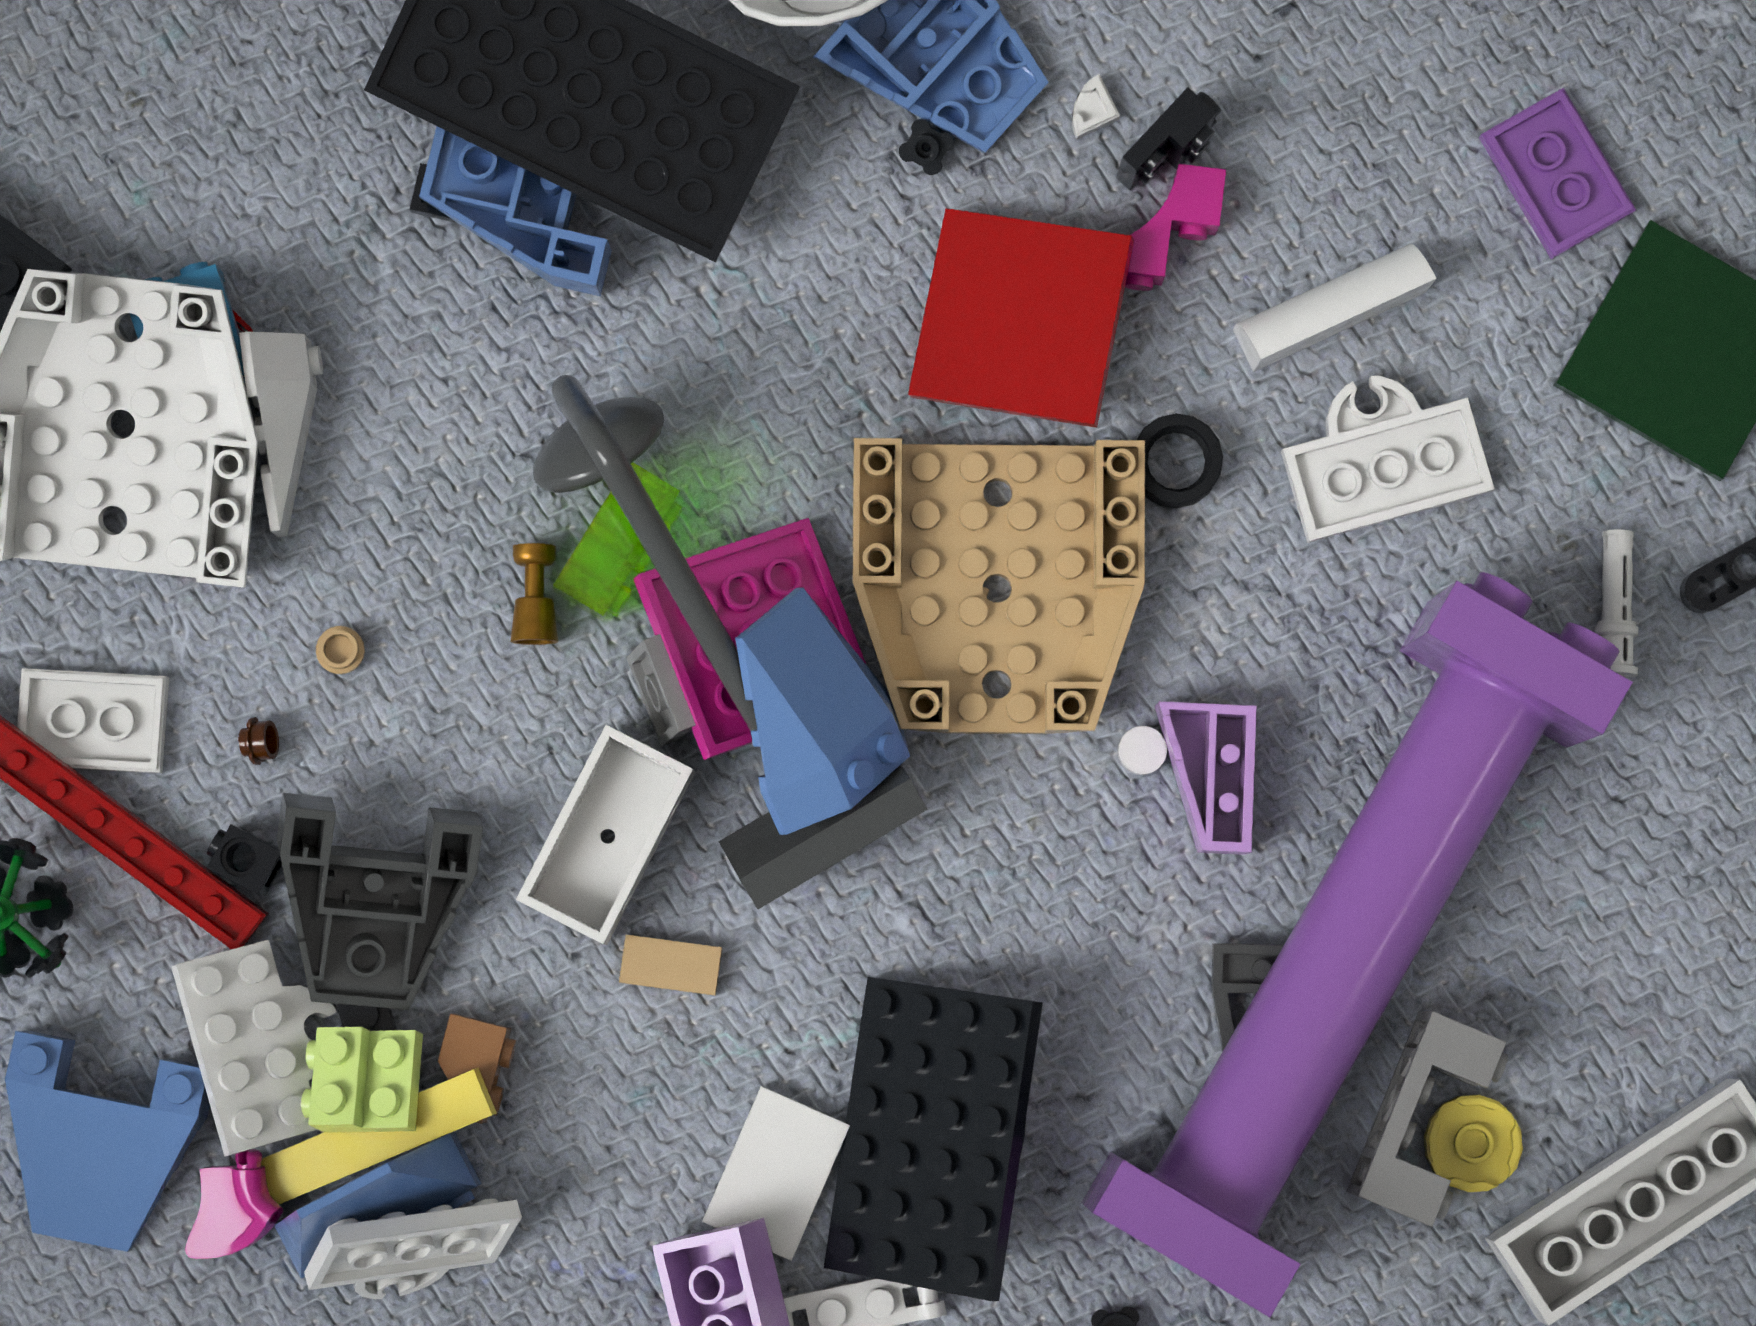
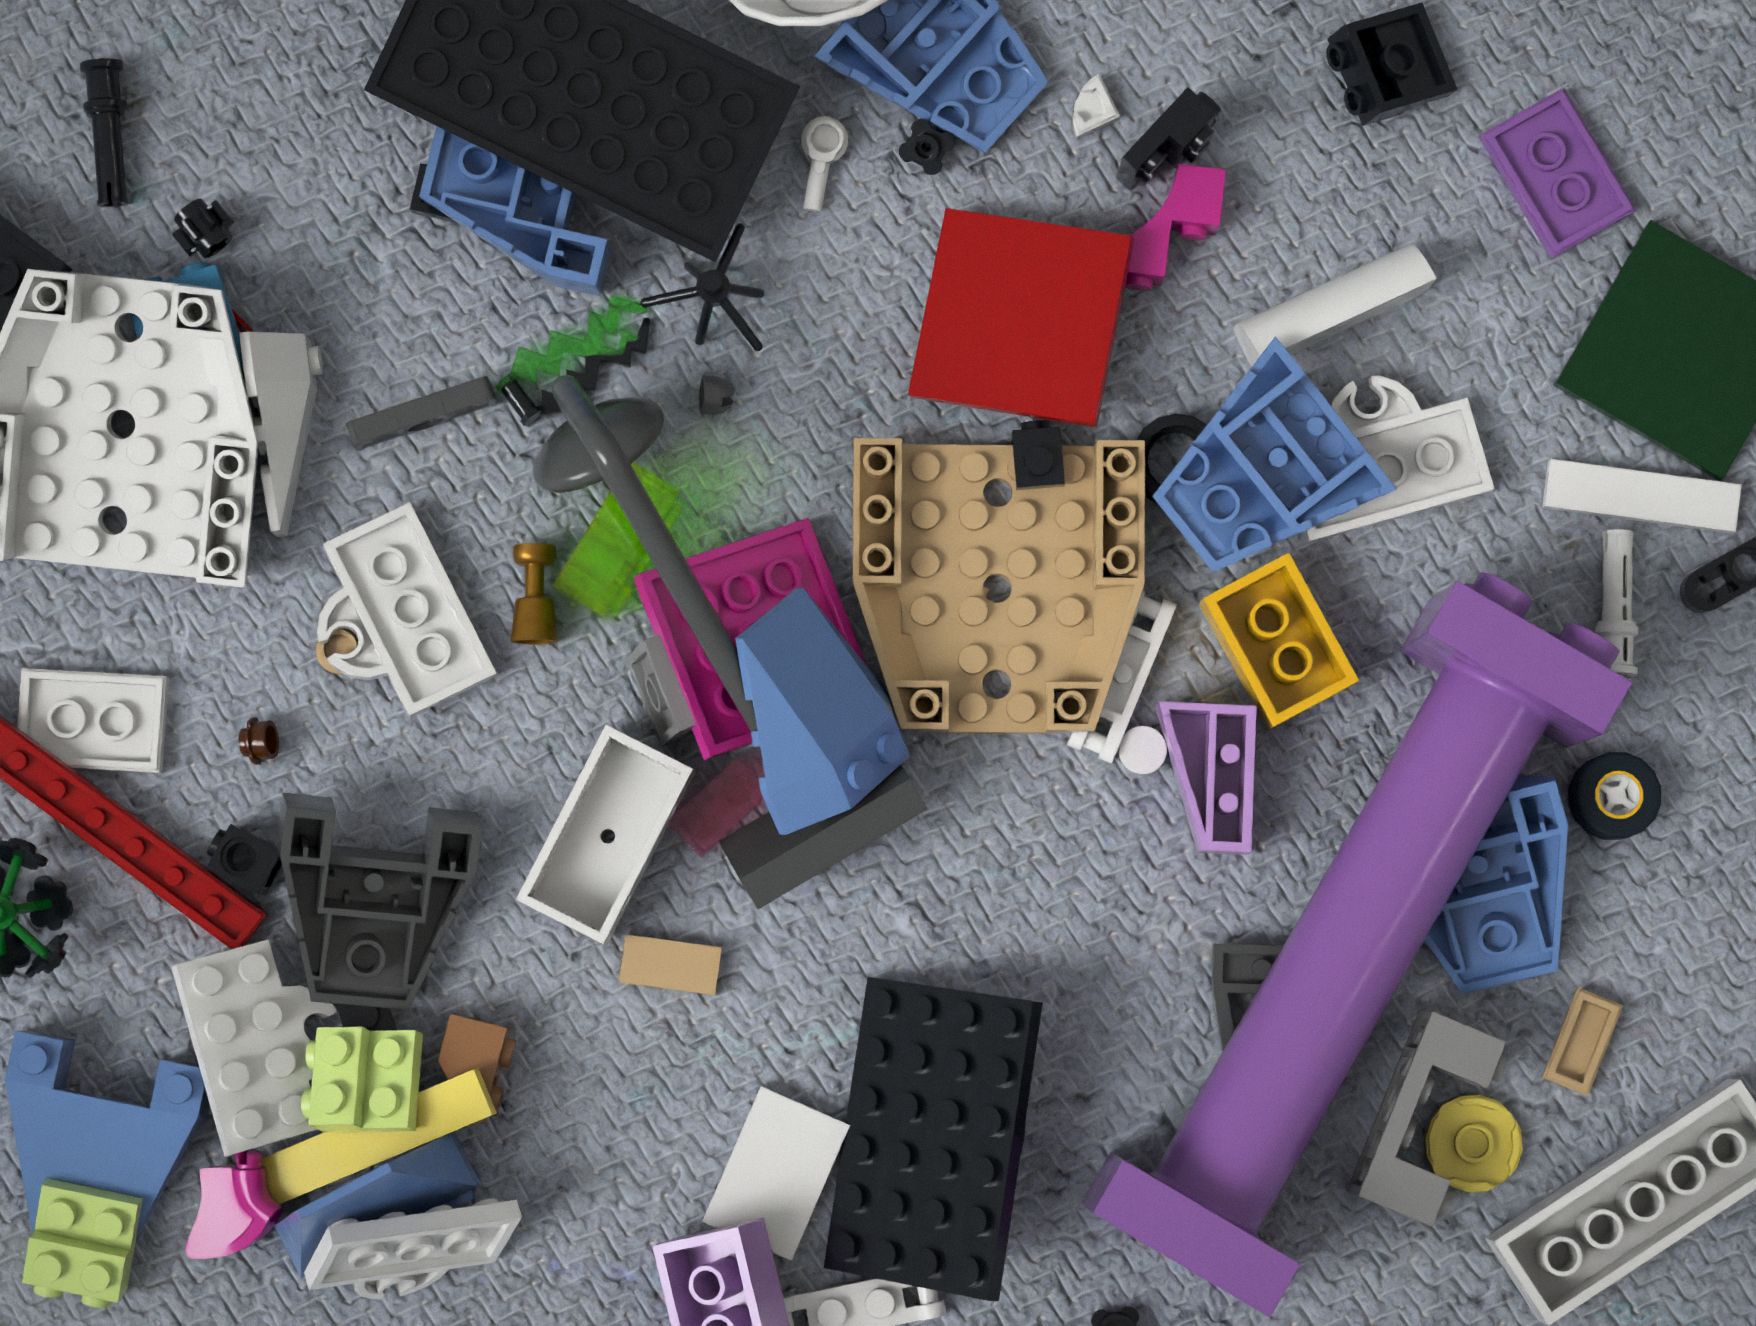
(82, 1243): none -> yellowish green plate
(105, 109): none -> black pin
(203, 228): none -> black gear
(401, 614): none -> white plate
(421, 413): none -> dark grey piece
(589, 348): none -> piece
(714, 290): none -> black plant
(714, 395): none -> dark grey hinge
(718, 807): none -> clear pink plate
(823, 142): none -> white plate
(1037, 456): none -> black bracket
(1129, 679): none -> white plate
(1267, 466): none -> medium blue wedge
(1278, 641): none -> yellow brick
(1390, 64): none -> black plate
(1509, 900): none -> medium blue wedge
(1582, 1041): none -> tan tile
(1627, 784): none -> black wheel
(1641, 496): none -> white tile

